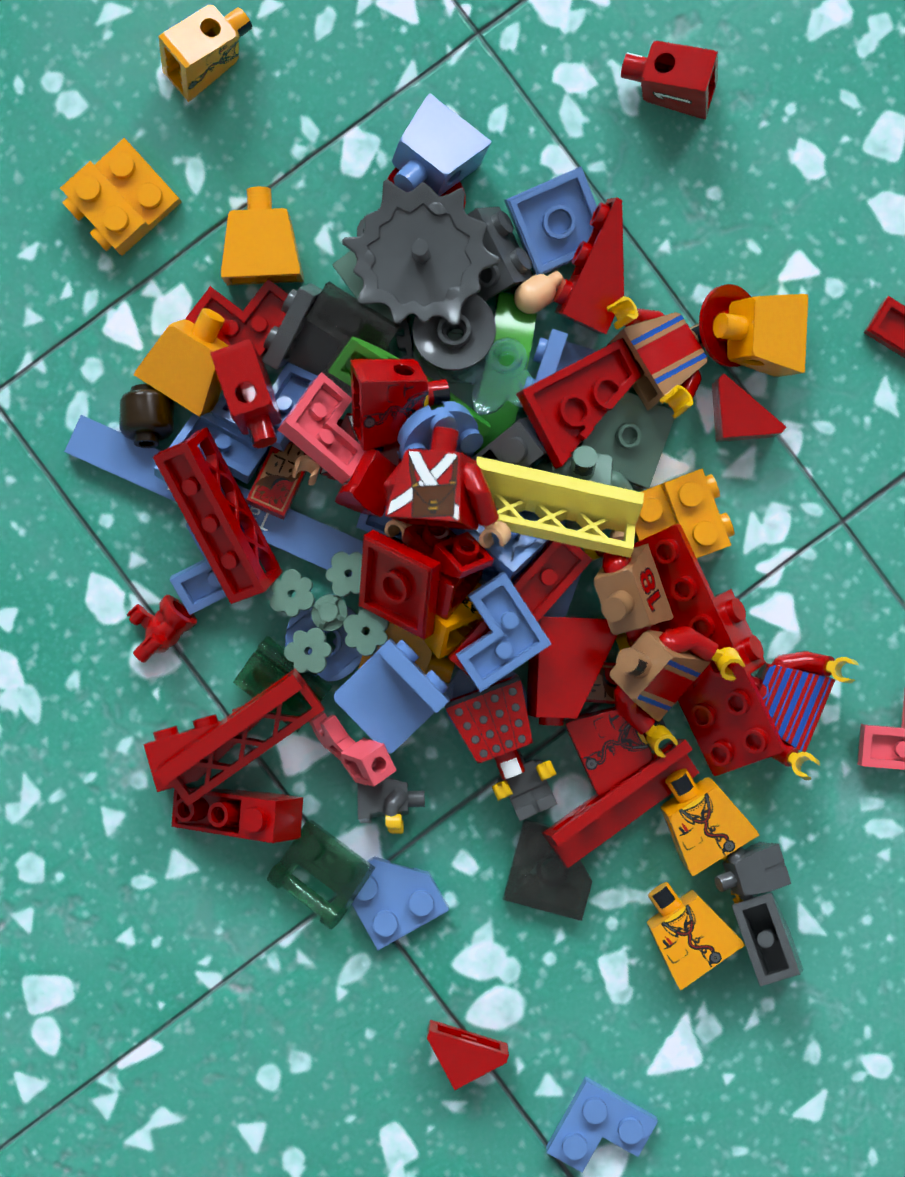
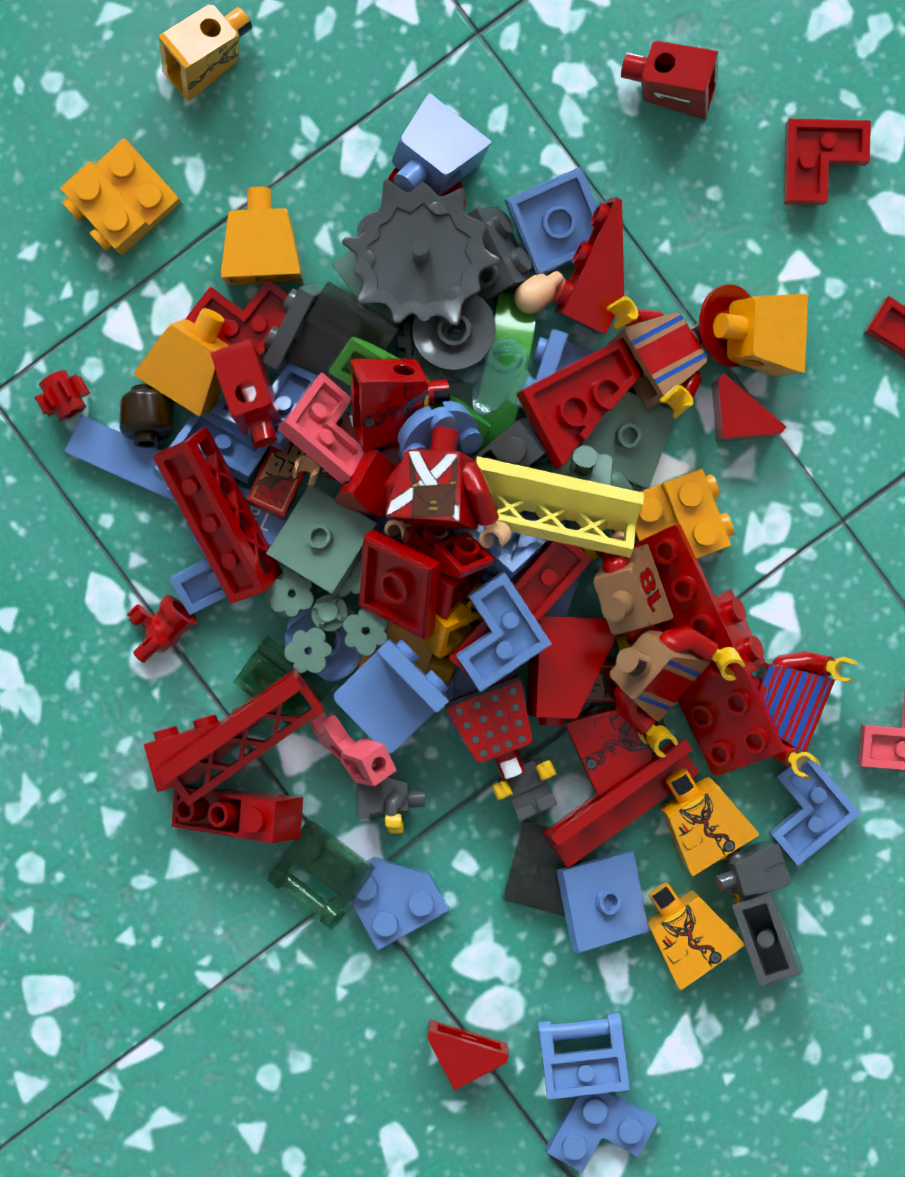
(62, 395): none -> red gear
(322, 540): none -> sand green plate
(587, 1070): none -> medium blue plate
(602, 901): none -> medium blue plate
(814, 146): none -> red plate
(821, 813): none -> medium blue plate

